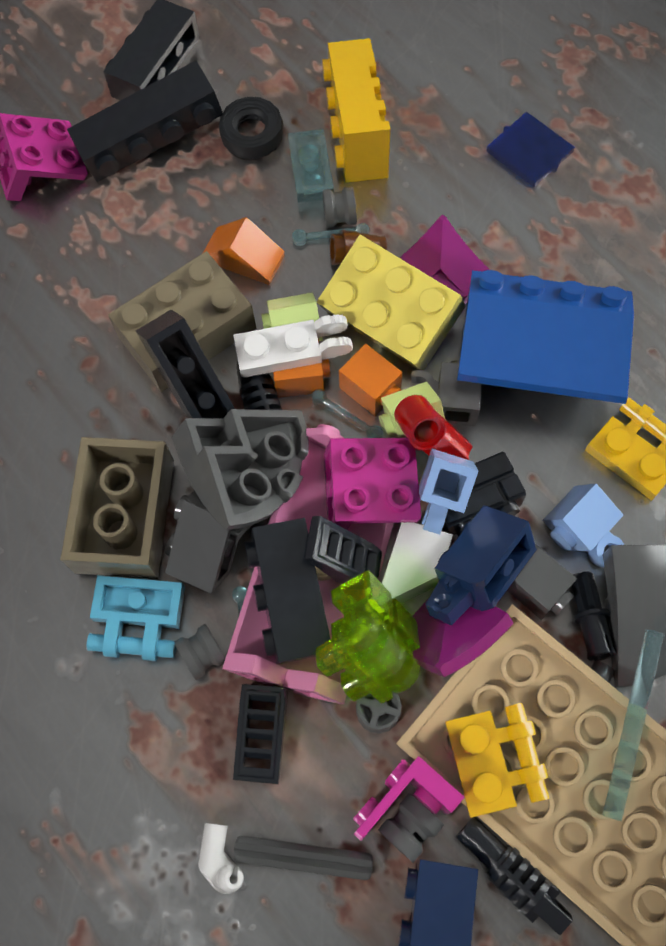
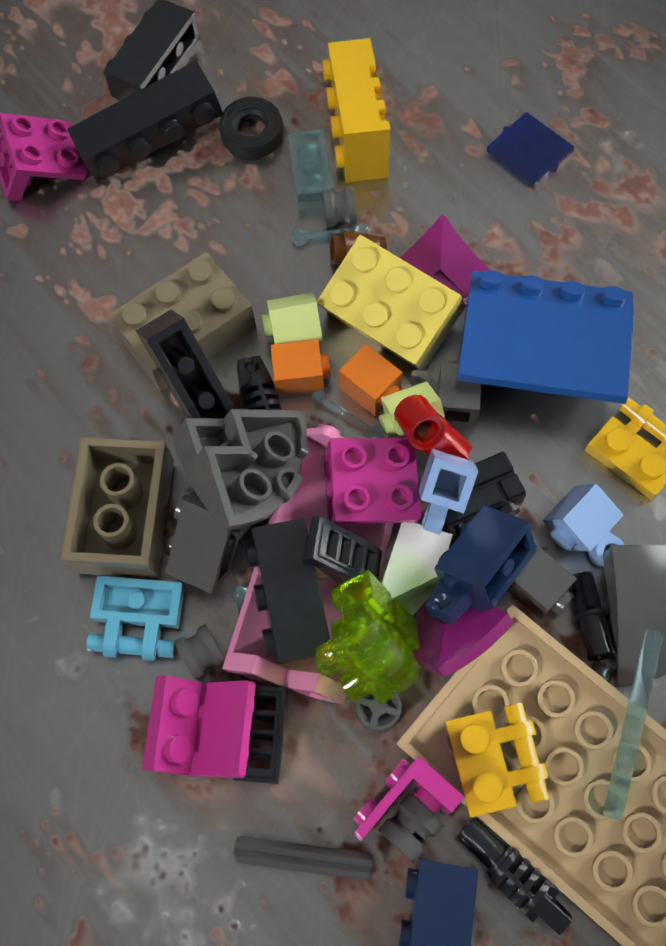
(199, 728): none -> dark pink bracket
(215, 863): white arm -> none
(245, 250): orange slope -> none
(291, 345): white hinge -> none

